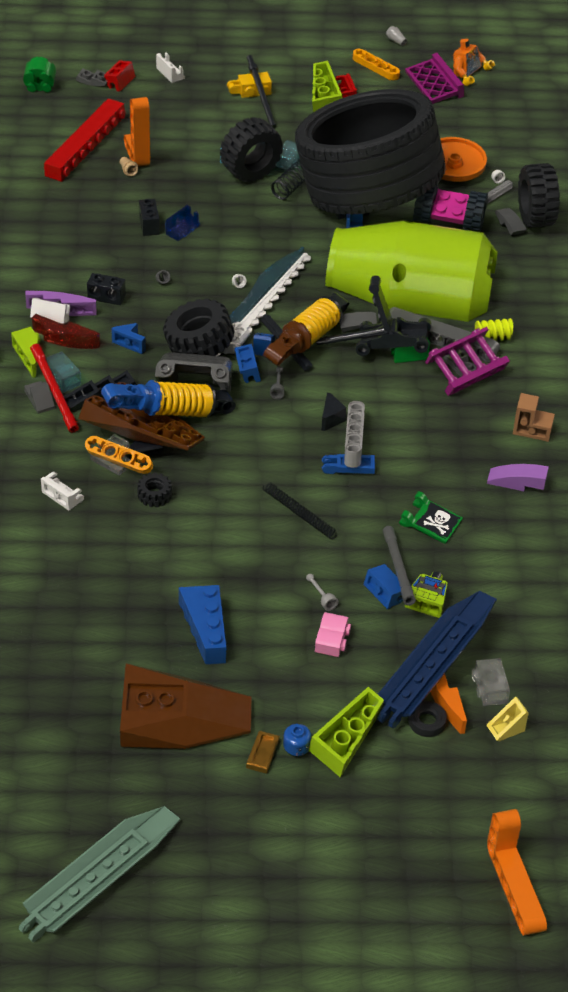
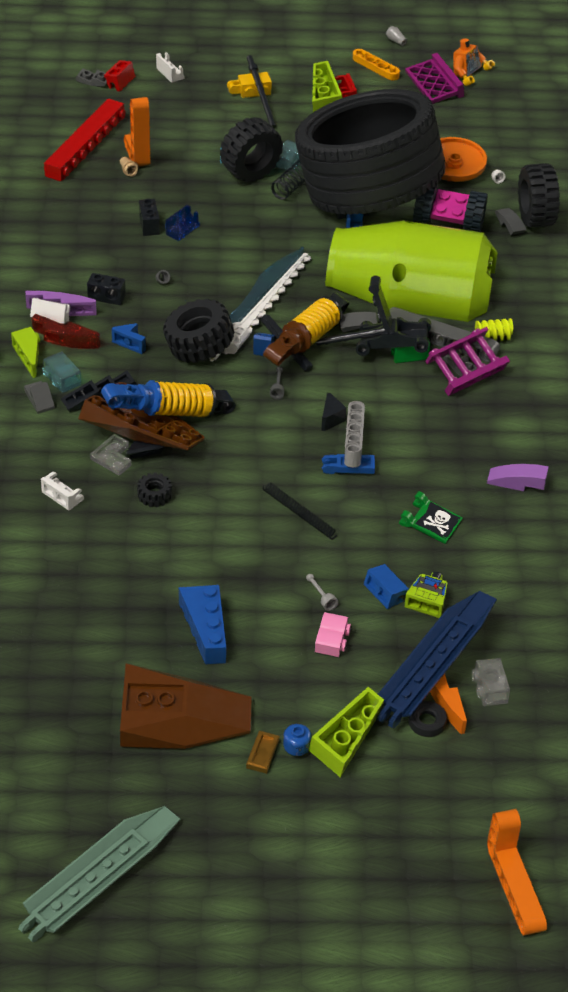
(39, 75): green brick -> none
(68, 417): red piece -> none
(119, 454): light orange beam -> none
(218, 367): dark grey windscreen -> none
(241, 278): white hinge -> none
(247, 362): blue hinge -> none
(406, 590): dark grey piece -> none
(499, 190): dark grey axle -> none
(509, 720): light yellow slope -> none
(530, 421): medium nougat brick -> none

